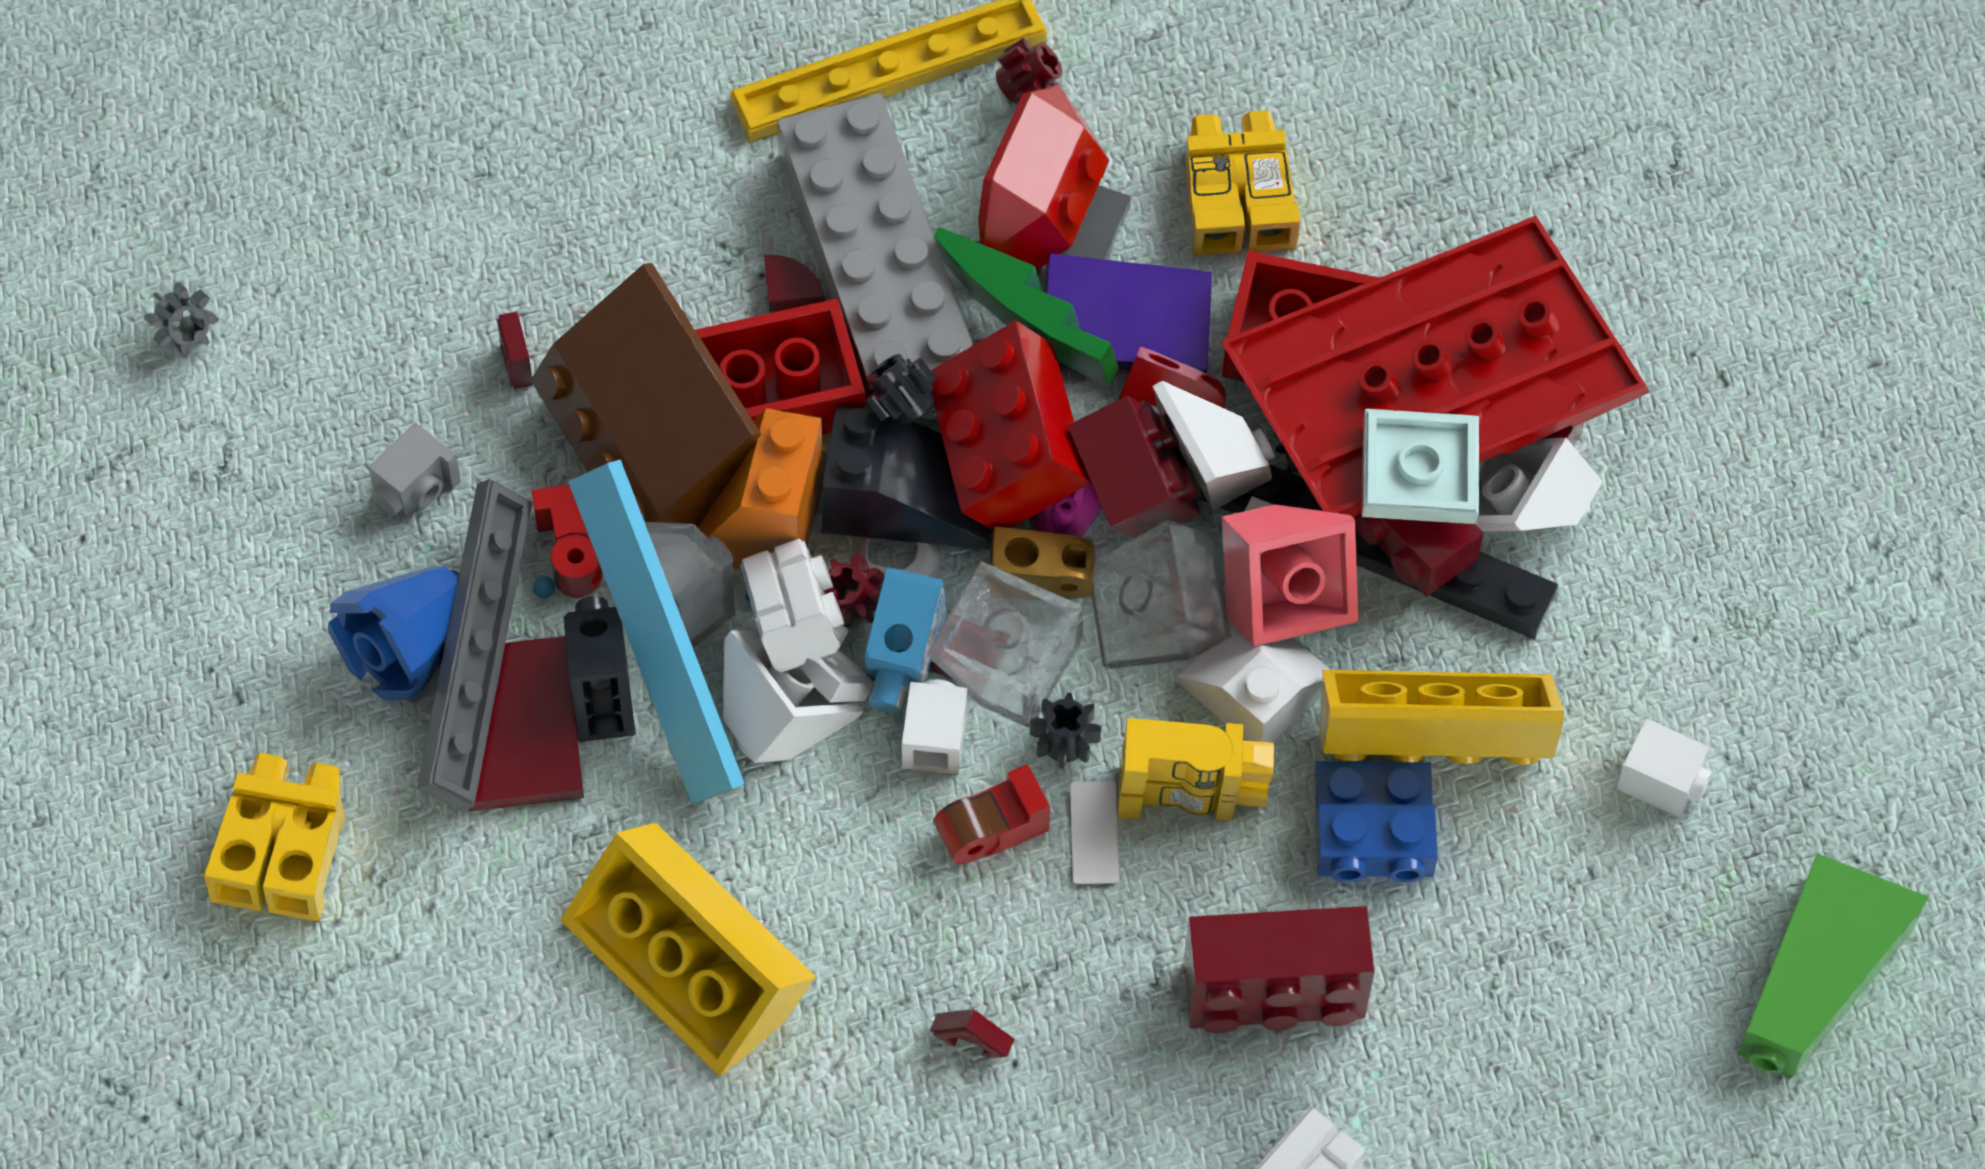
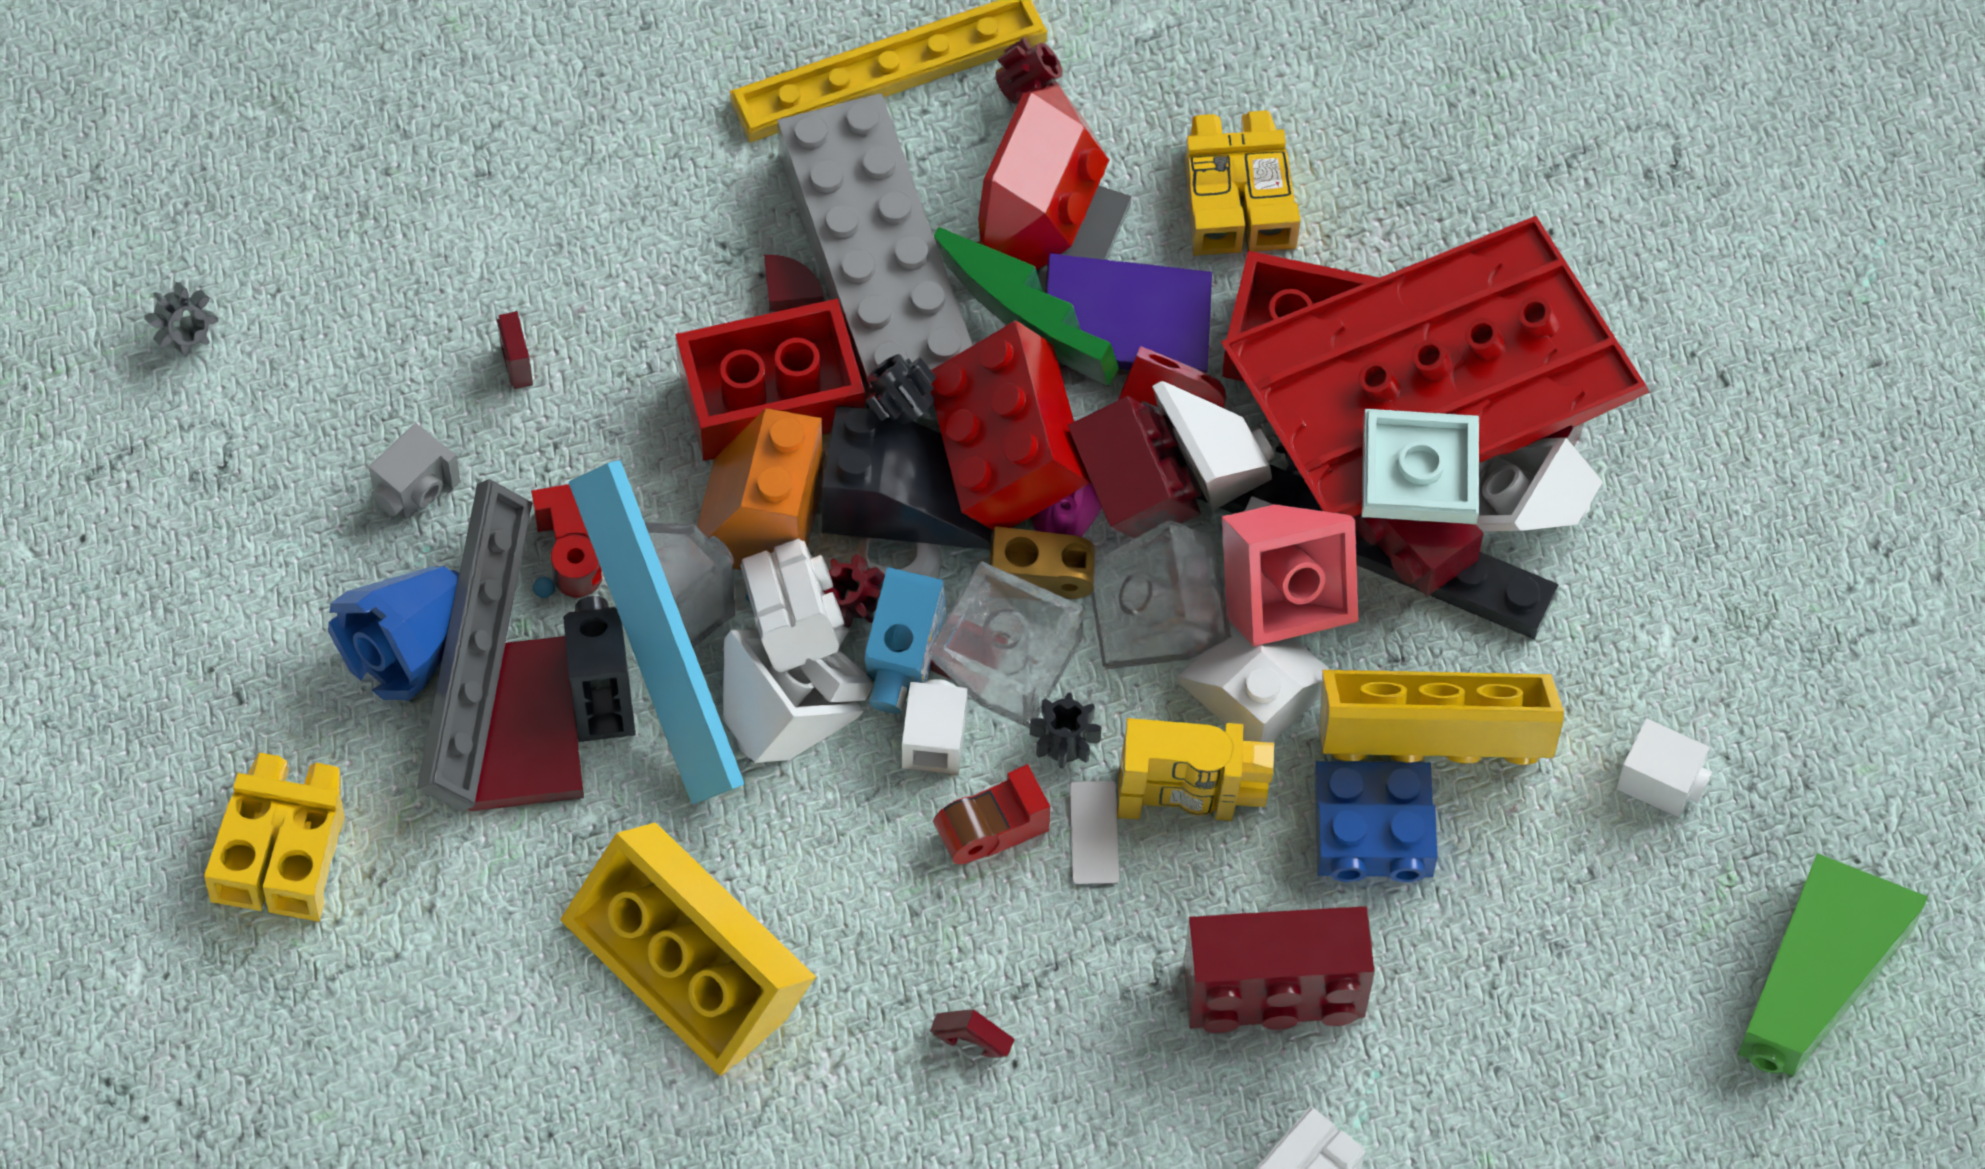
(647, 393): reddish brown slope -> none

